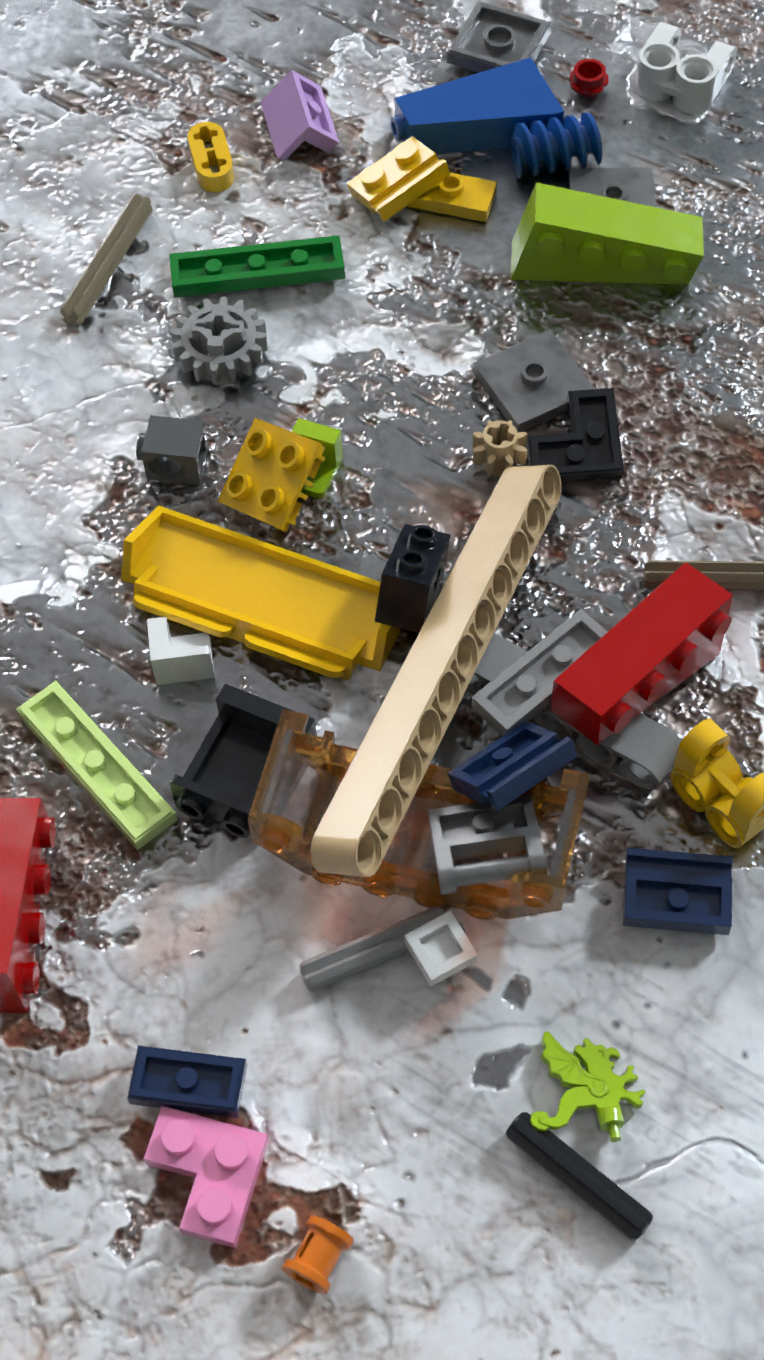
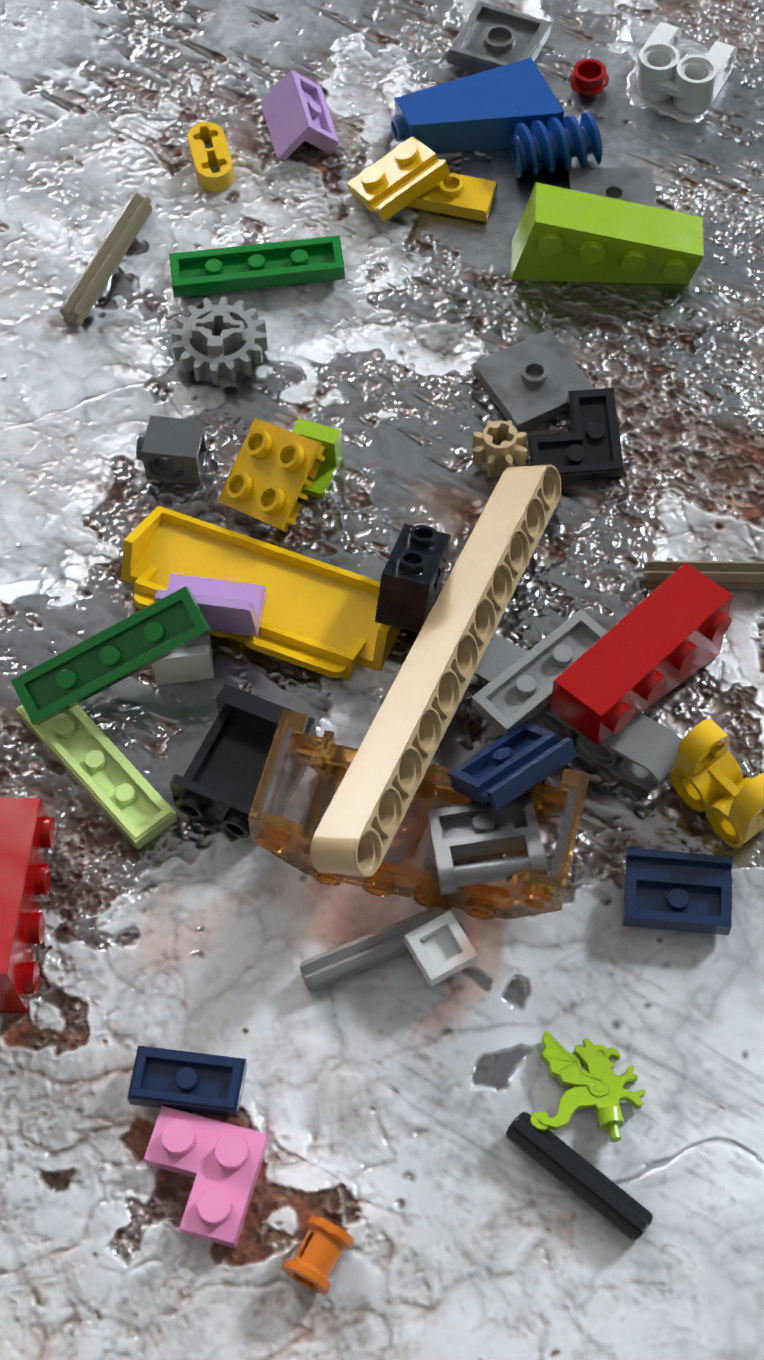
(111, 656): none -> green plate
(224, 603): none -> lavender panel

